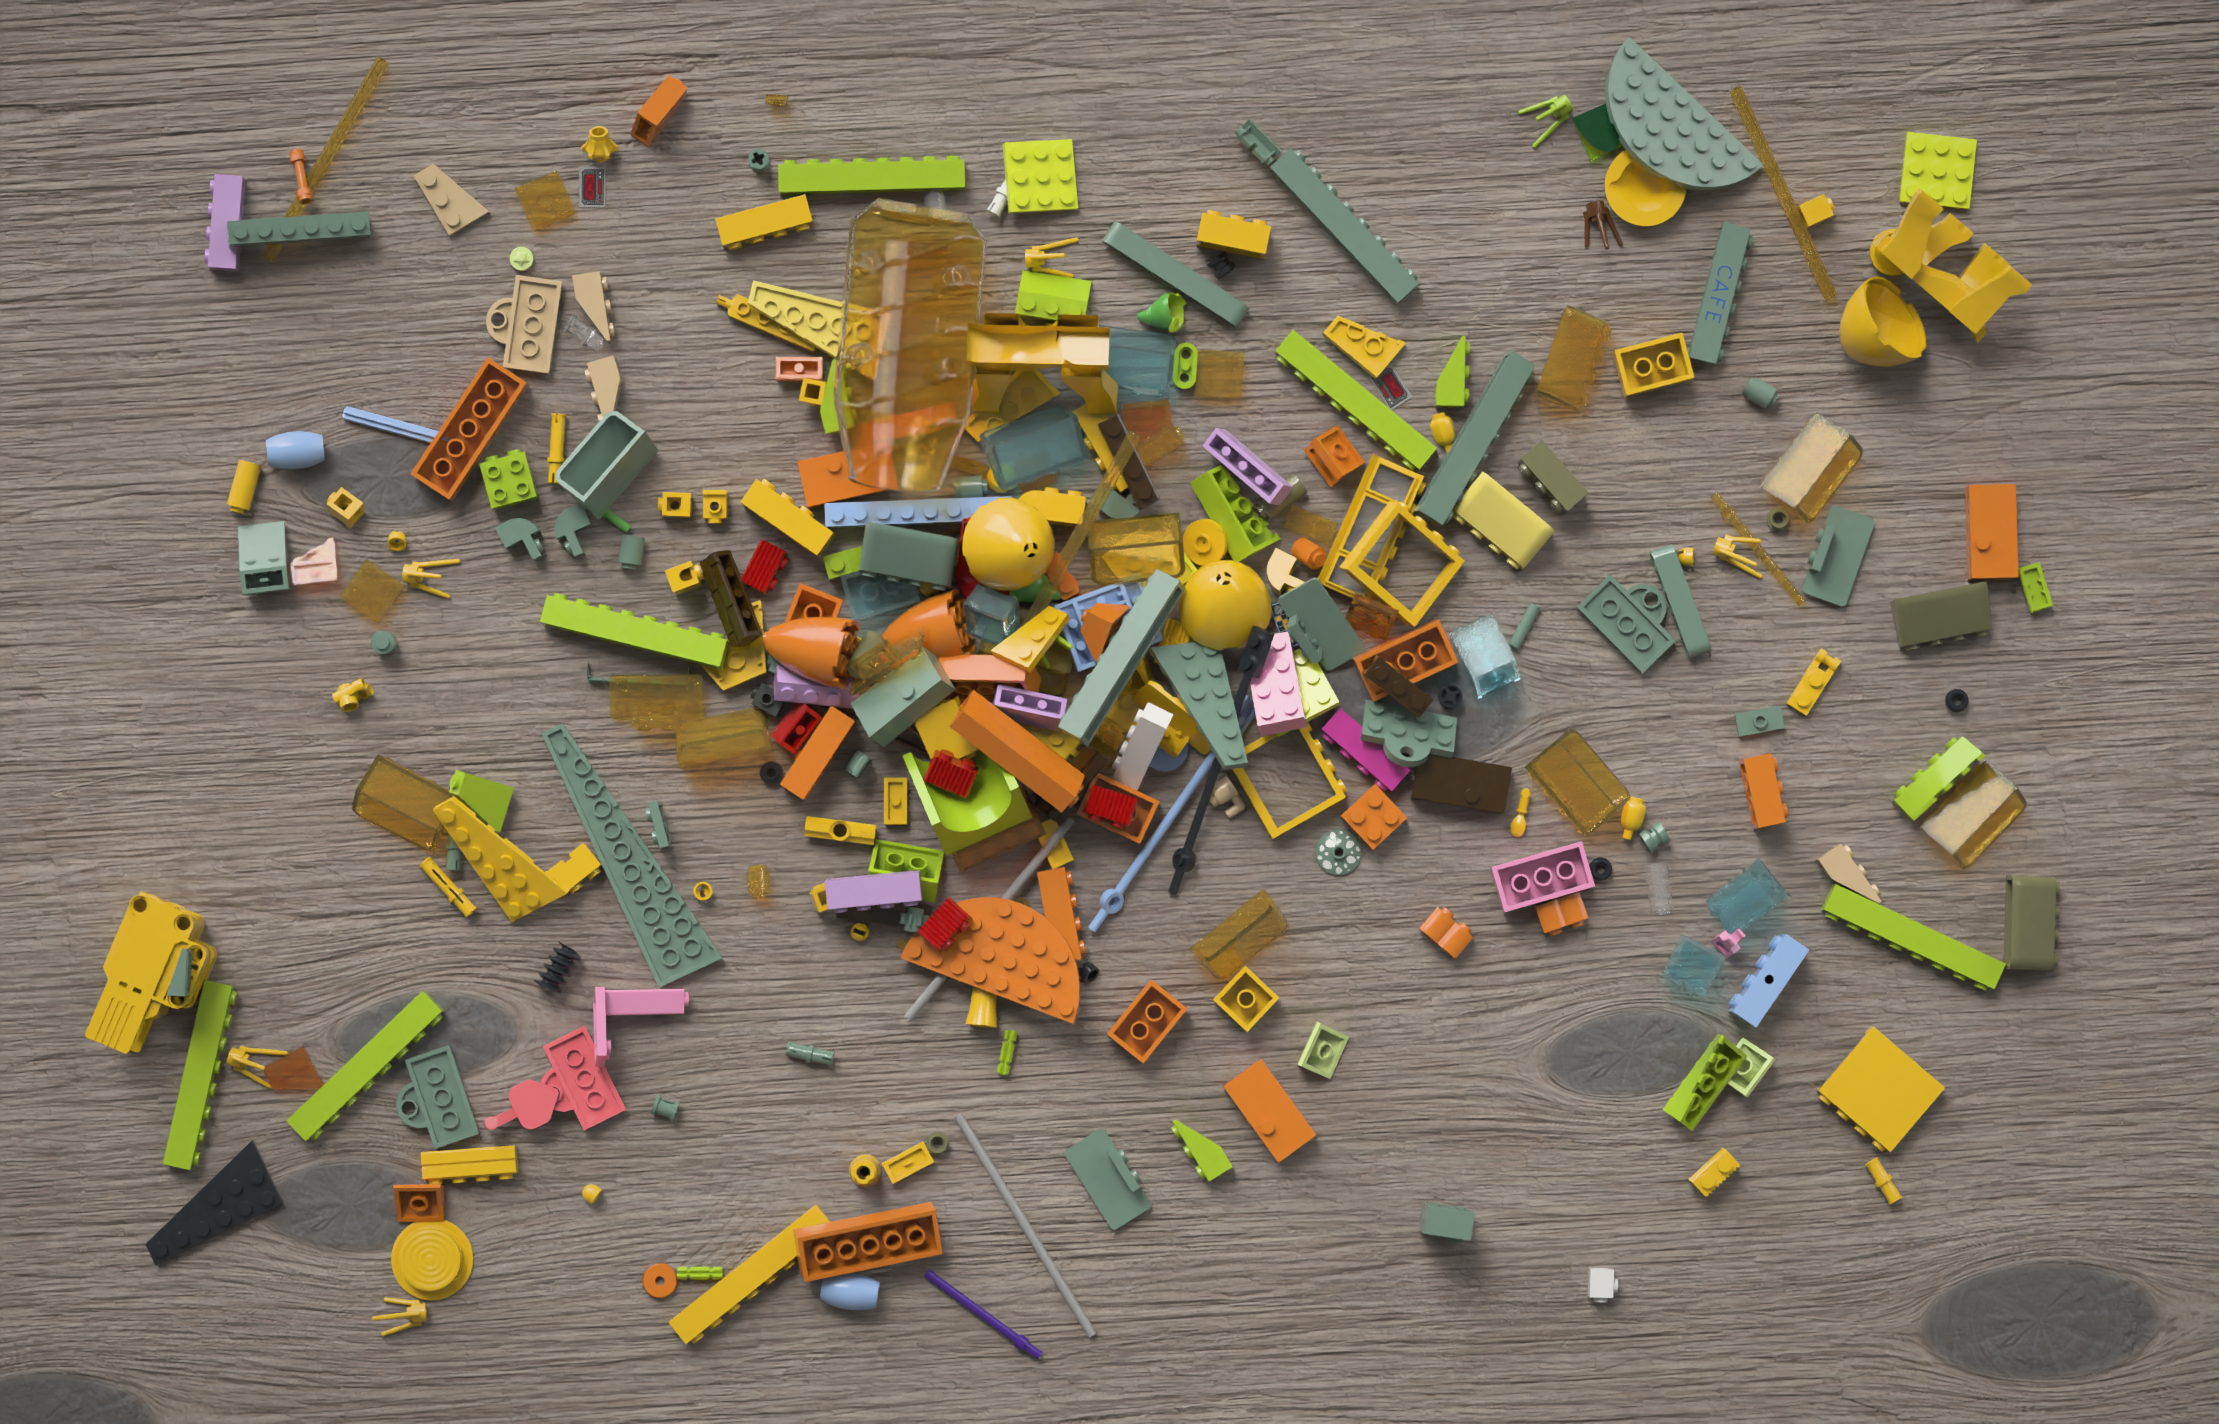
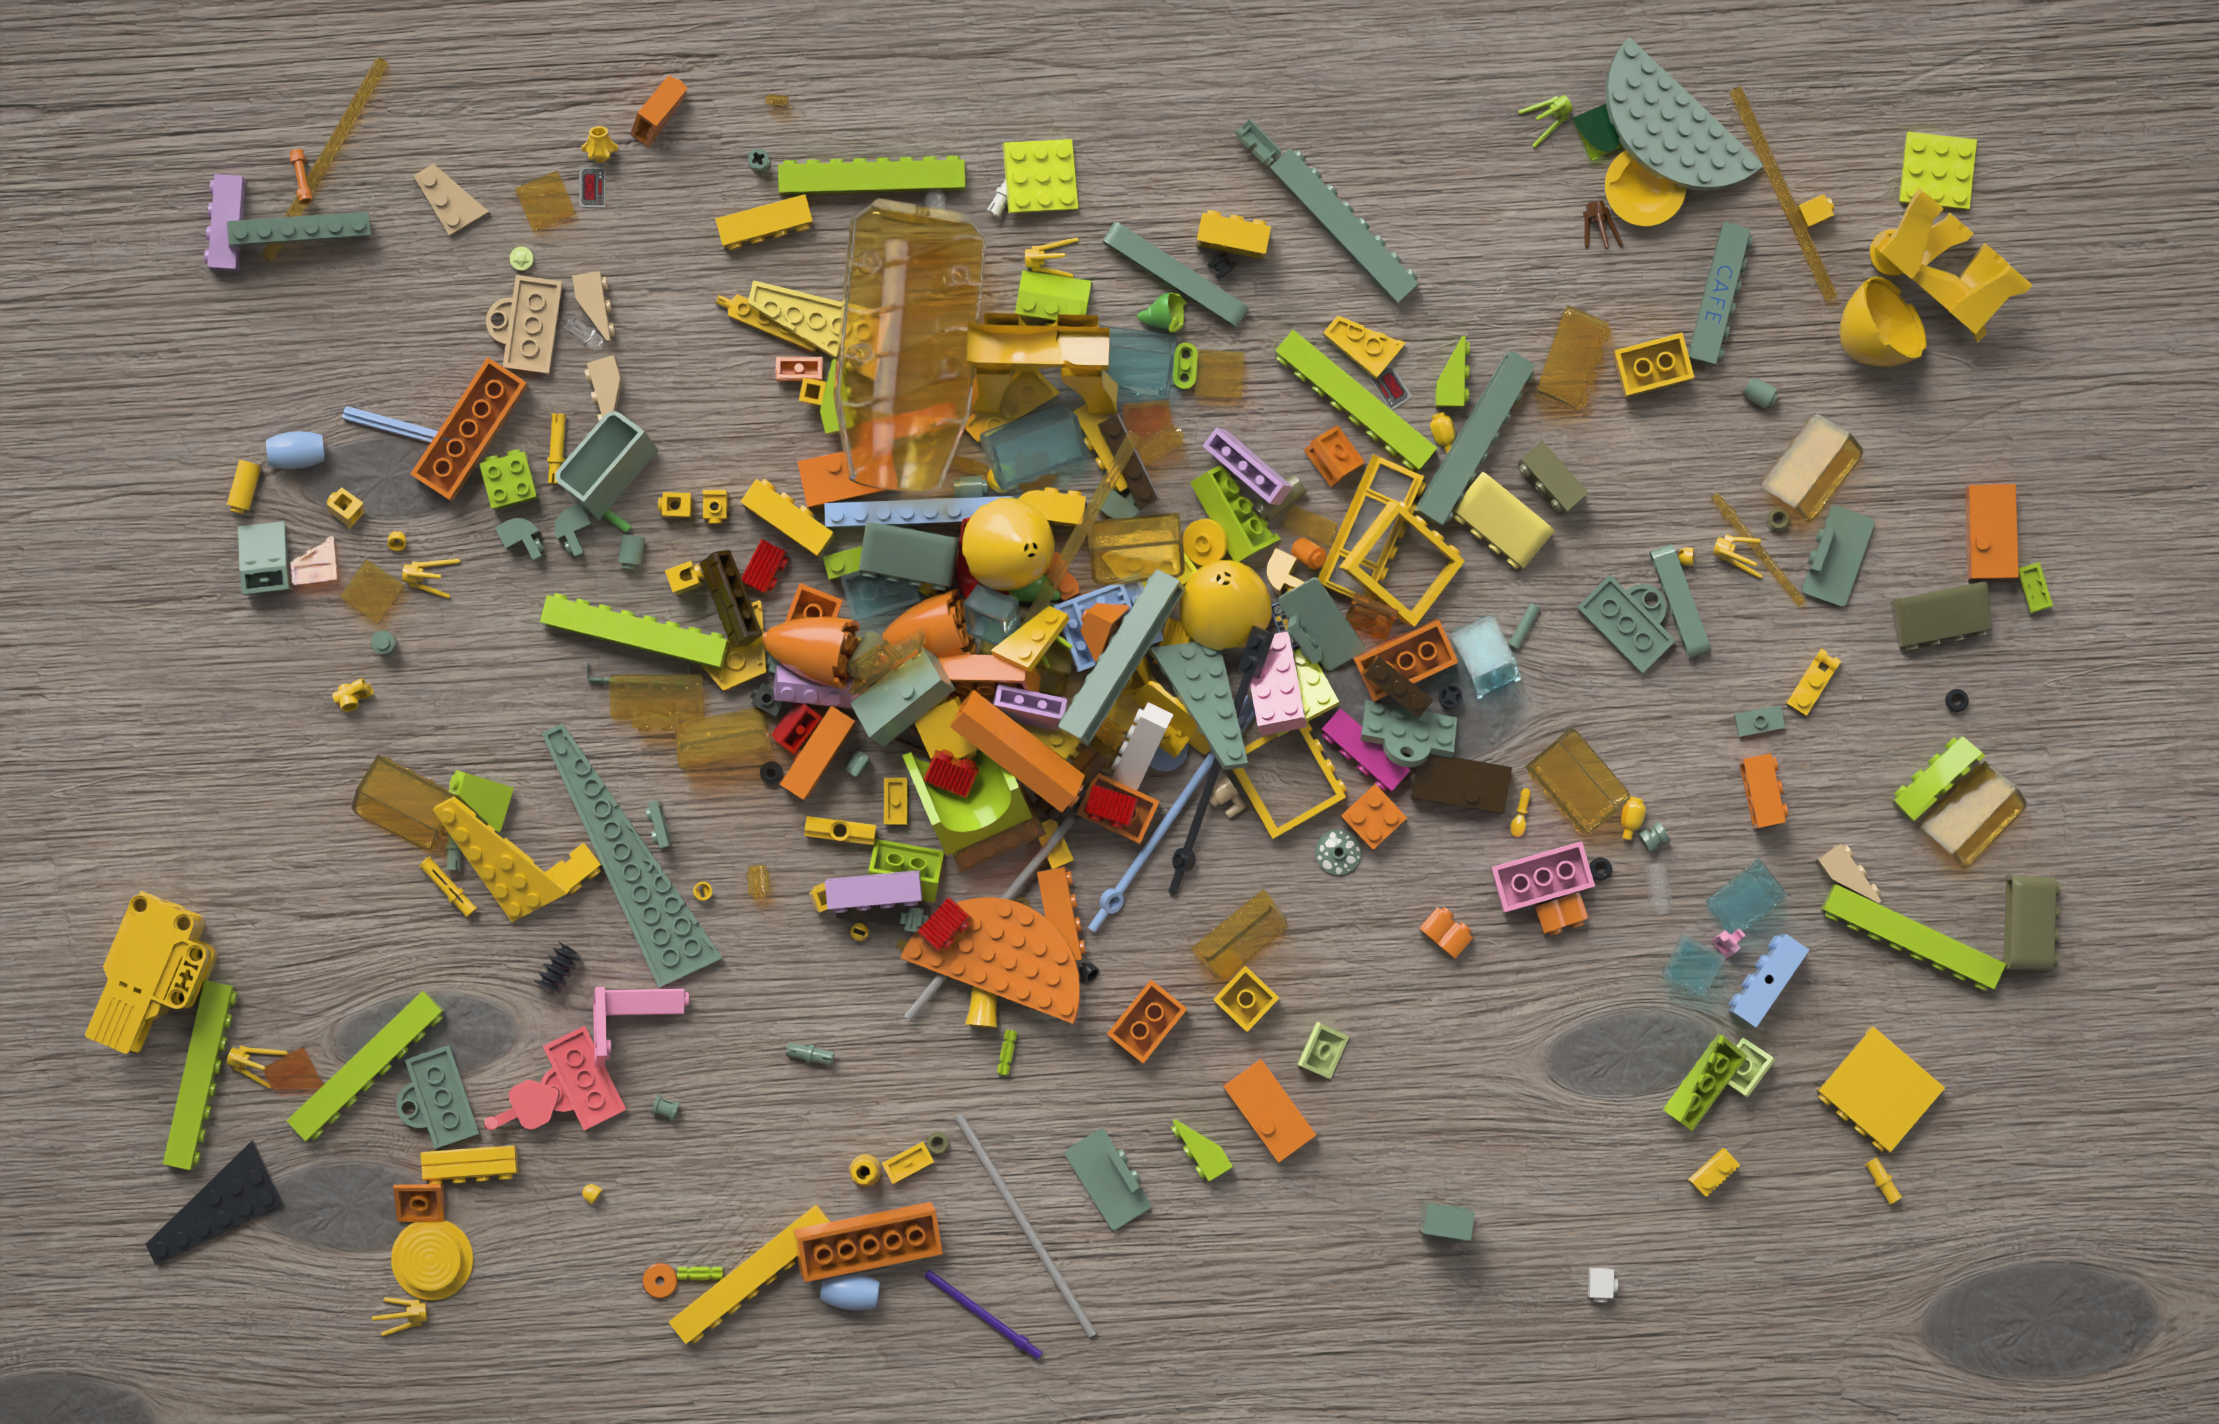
(182, 975): sand green slope -> none

